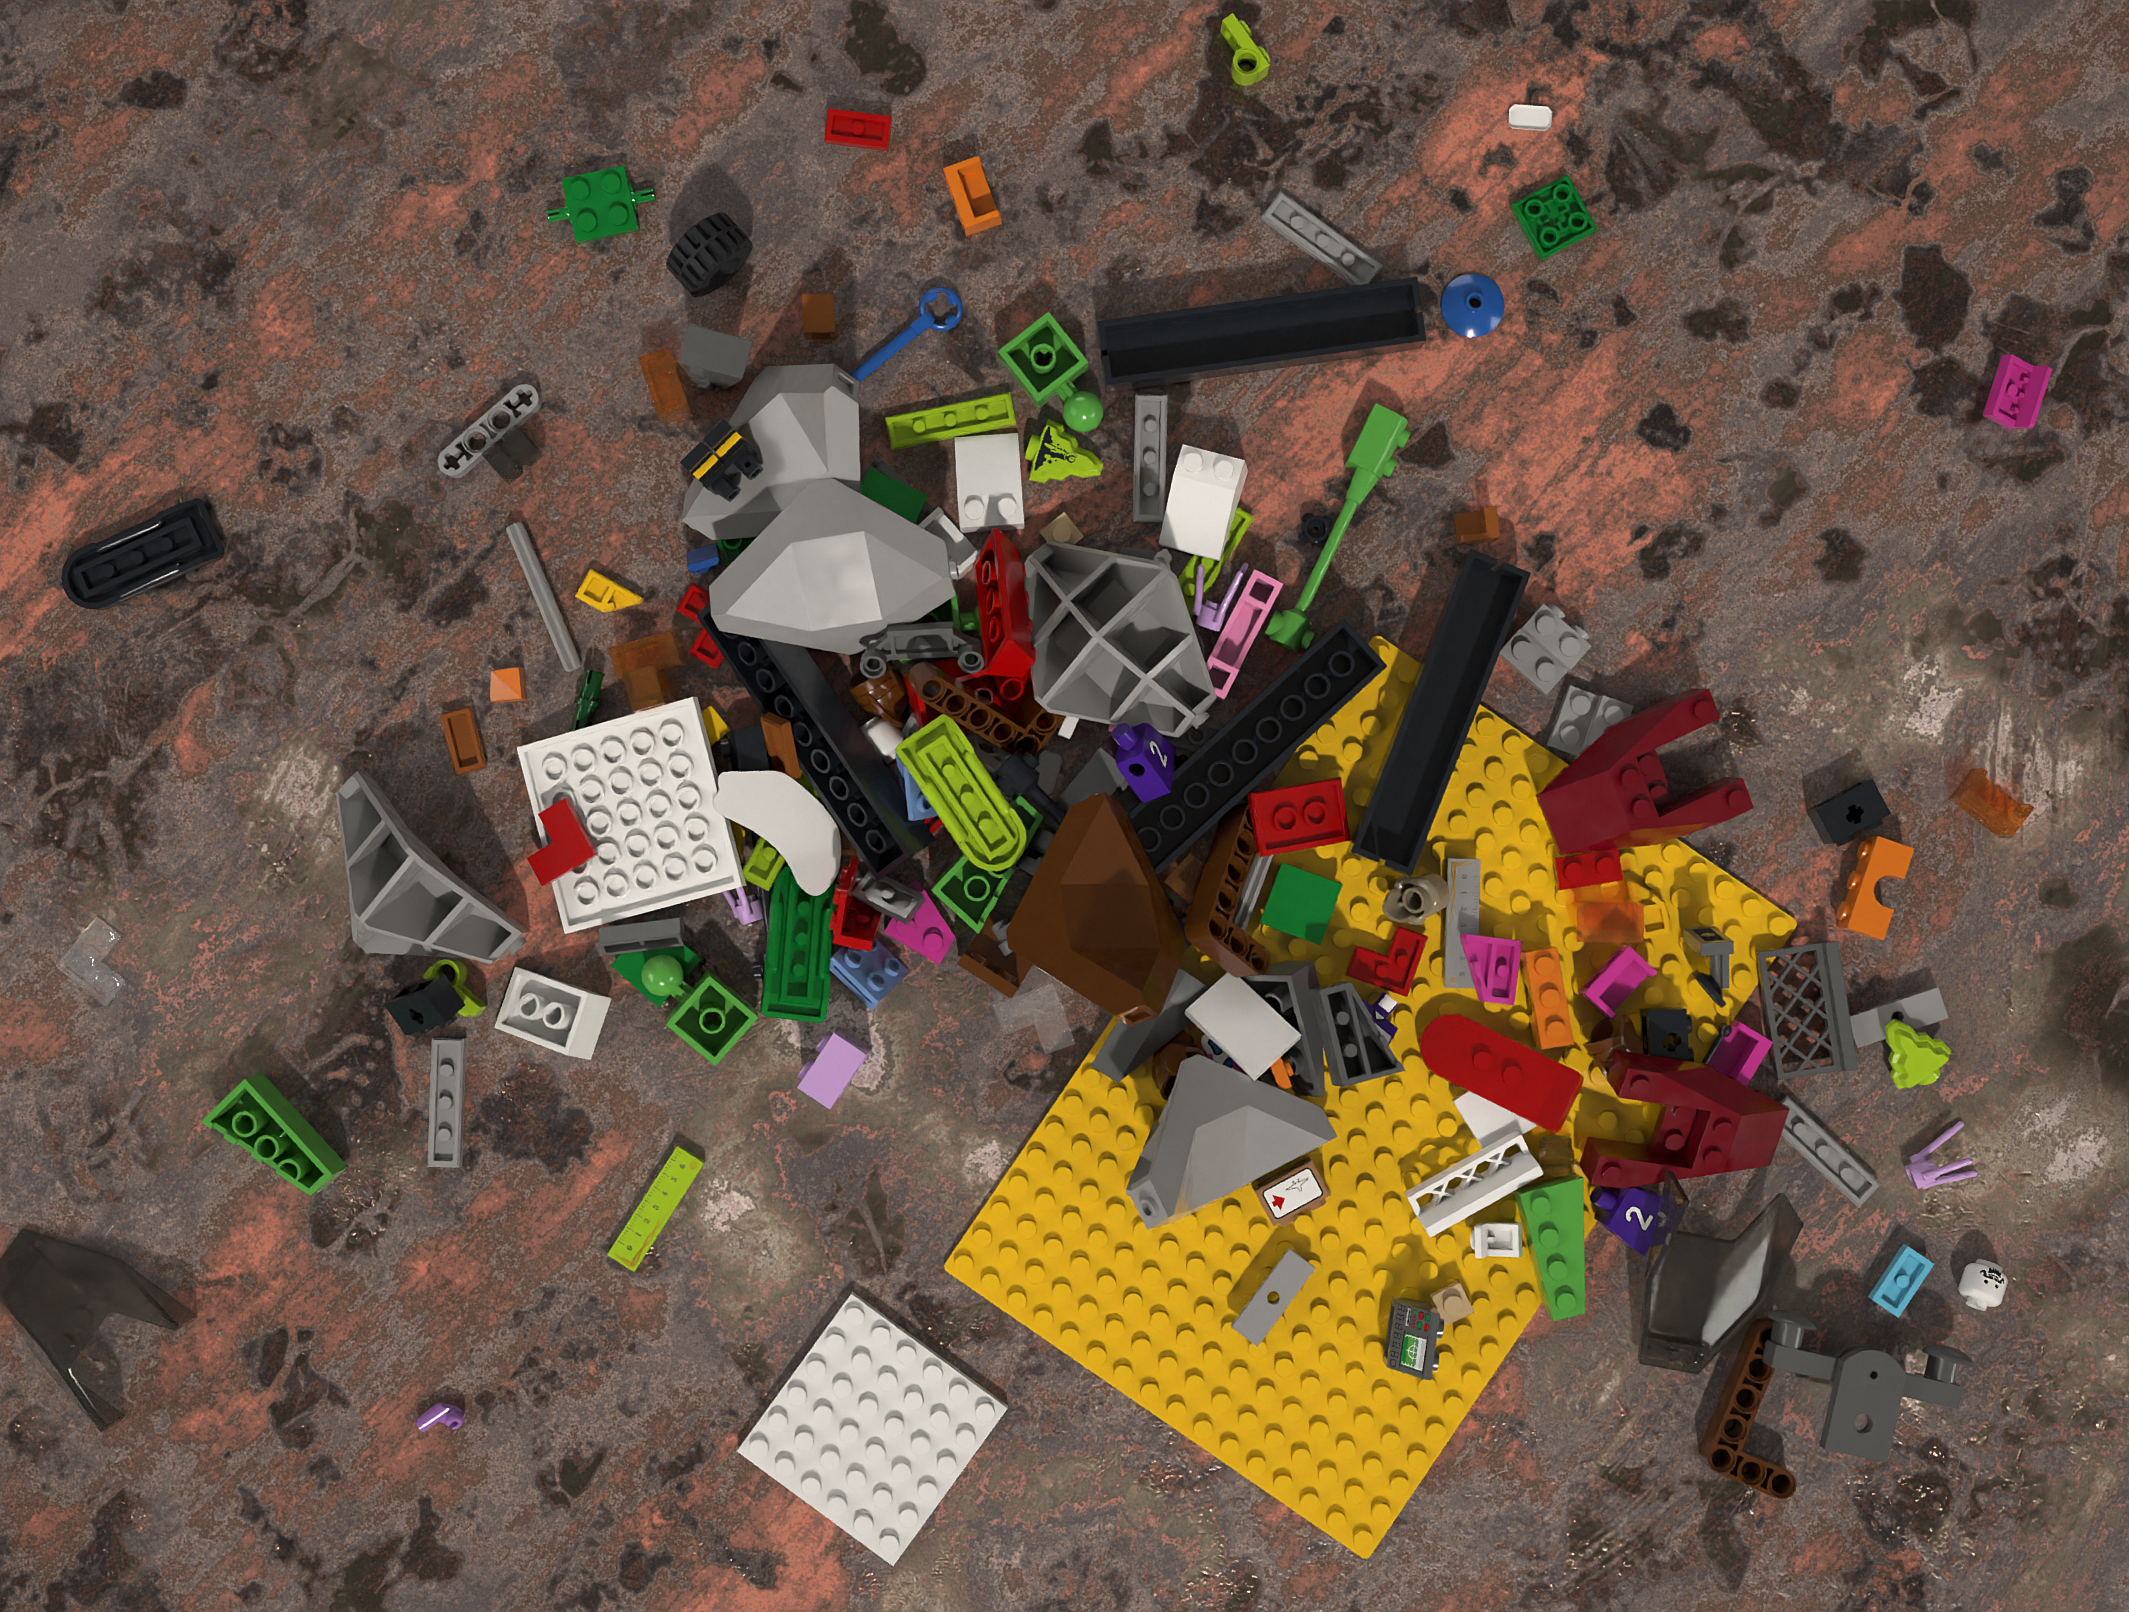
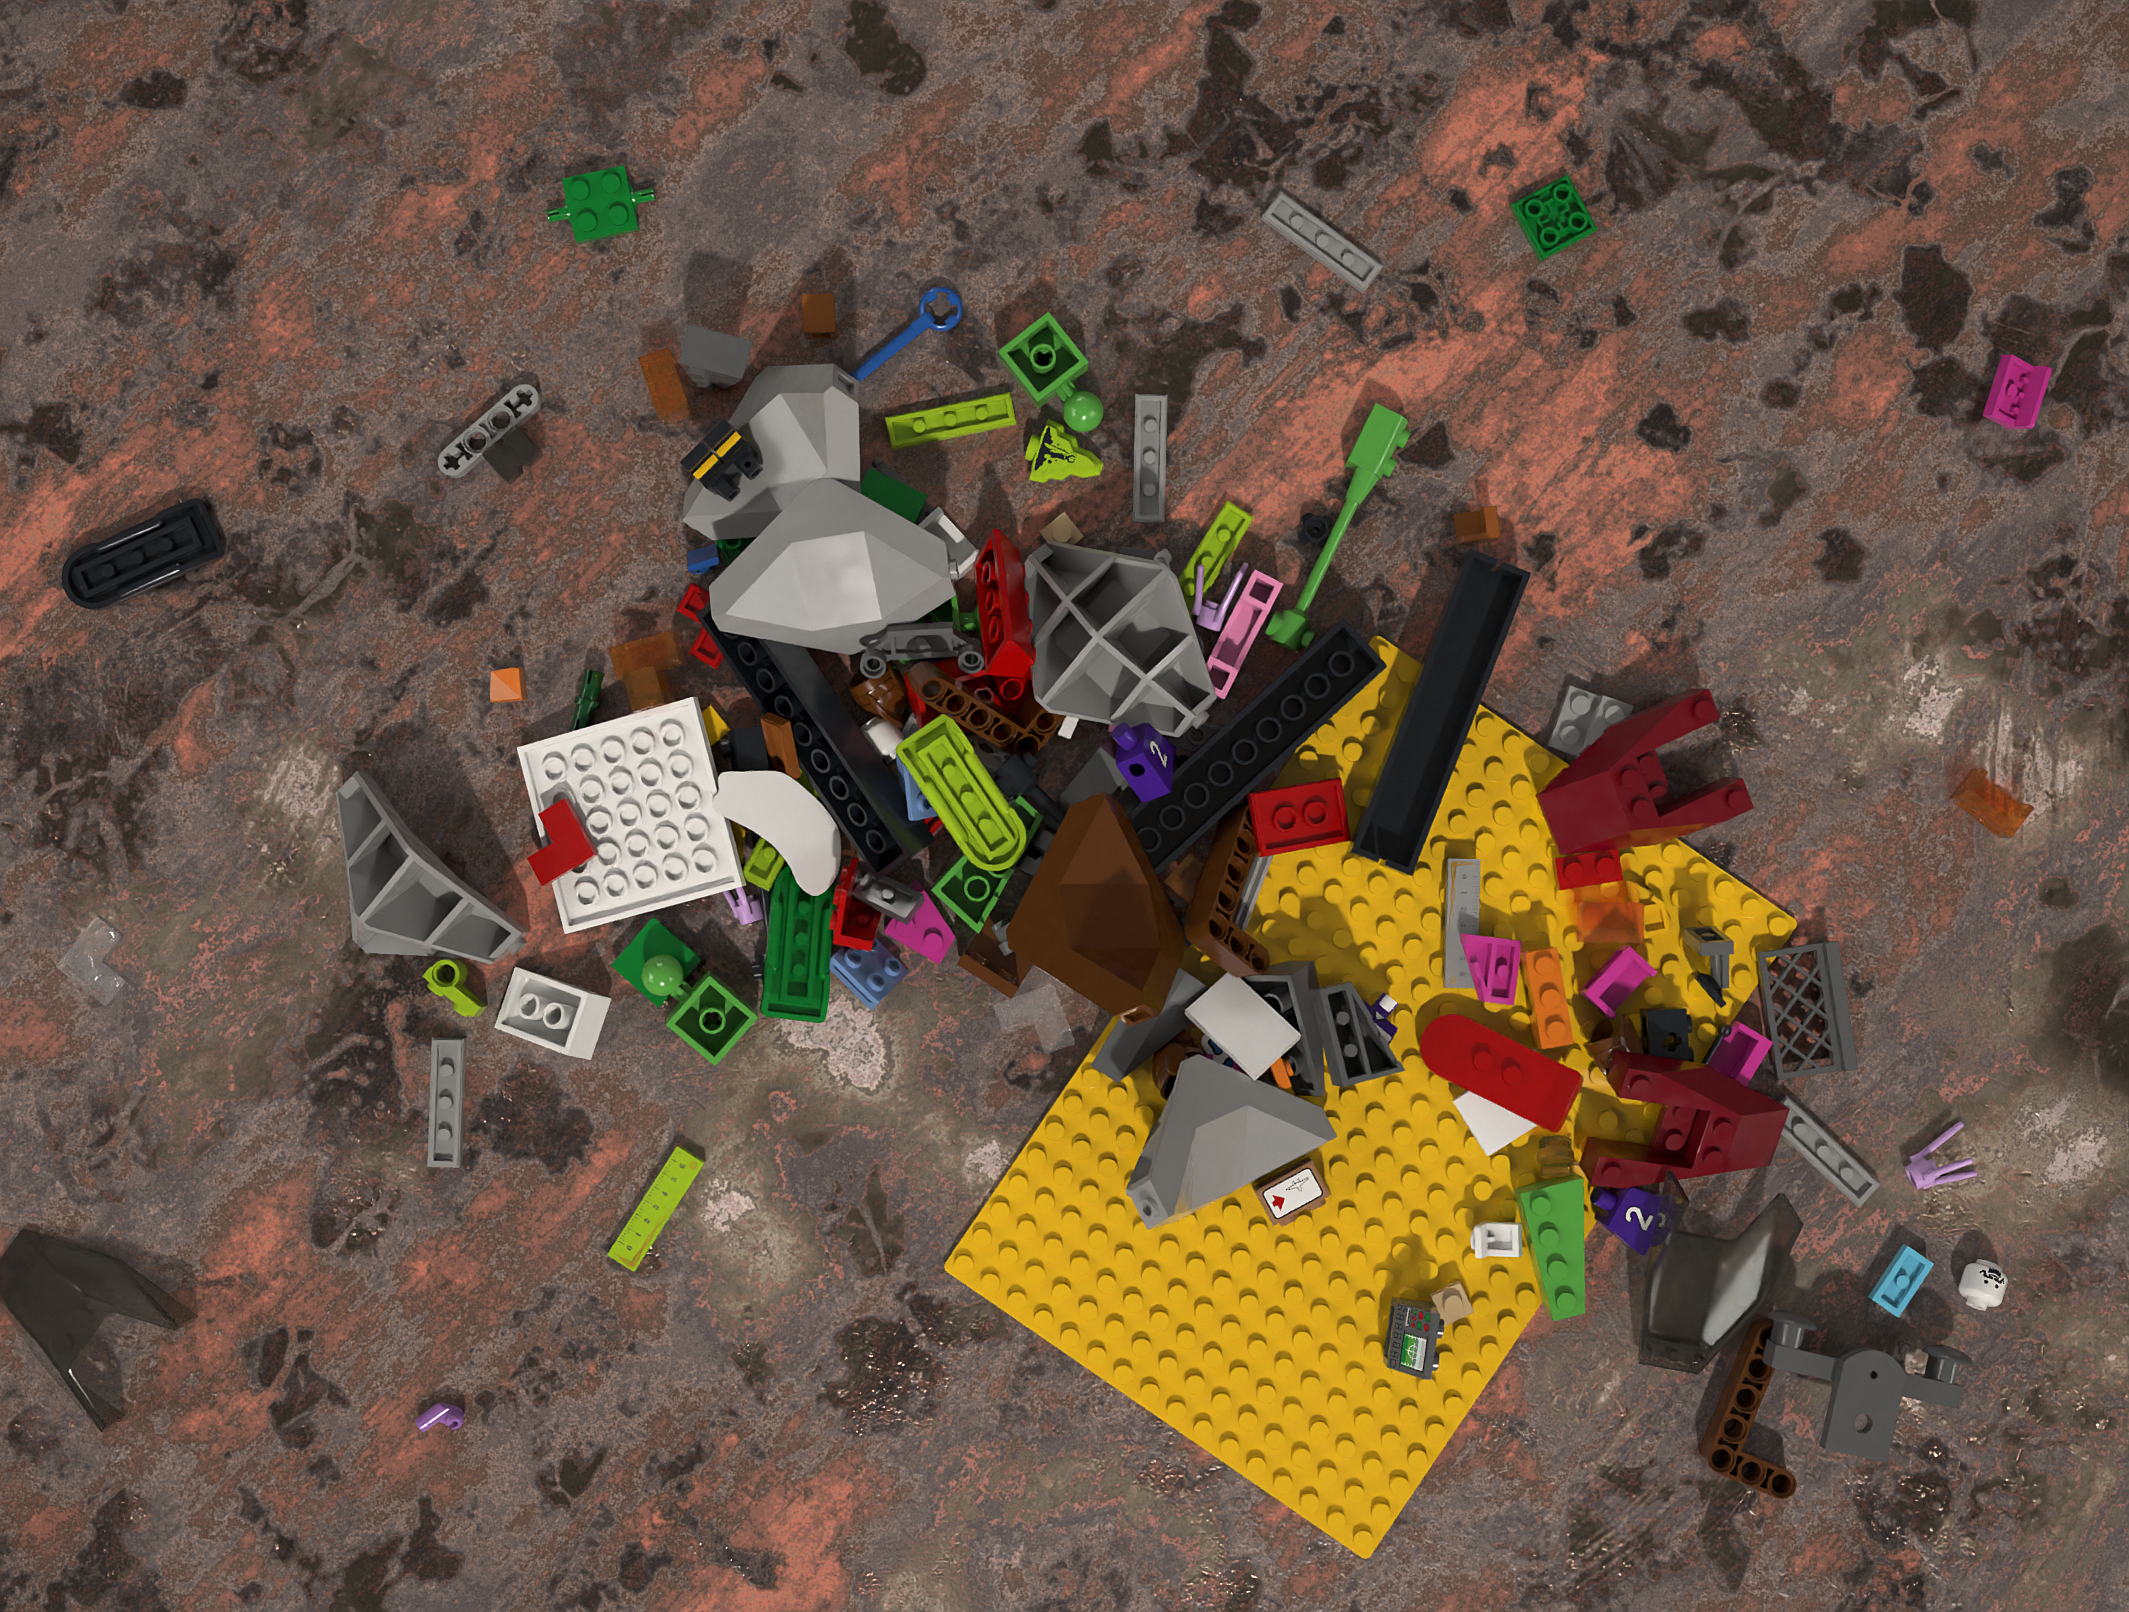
(276, 1134): bright green wedge -> none
(425, 1005): black brick -> none
(463, 740): dark orange tile -> none
(544, 597): light grey axle -> none
(605, 593): yellow tile -> none
(642, 936): dark grey piece -> none
(709, 254): black tyre -> none
(834, 1067): lavender brick -> none
(858, 129): red plate -> none
(872, 1428): white plate -> none
(972, 196): orange panel -> none
(989, 483): white slope -> none
(1049, 770): white piece -> none
(1202, 502): white slope -> none
(1238, 36): lime plate -> none
(1259, 1312): light grey tile -> none
(1261, 334): black piece -> none
(1300, 903): green tile -> none
(1396, 968): red tile -> none
(1416, 898): dark tan head -> none
(1468, 320): blue dish -> none
(1475, 1189): white fence -> none
(1530, 117): white piece -> none
(1545, 648): light grey plate -> none
(1830, 814): black brick -> none
(1861, 910): orange arch -> none
(1914, 1055): lime rock -> none
(1915, 1010): light grey tile -> none

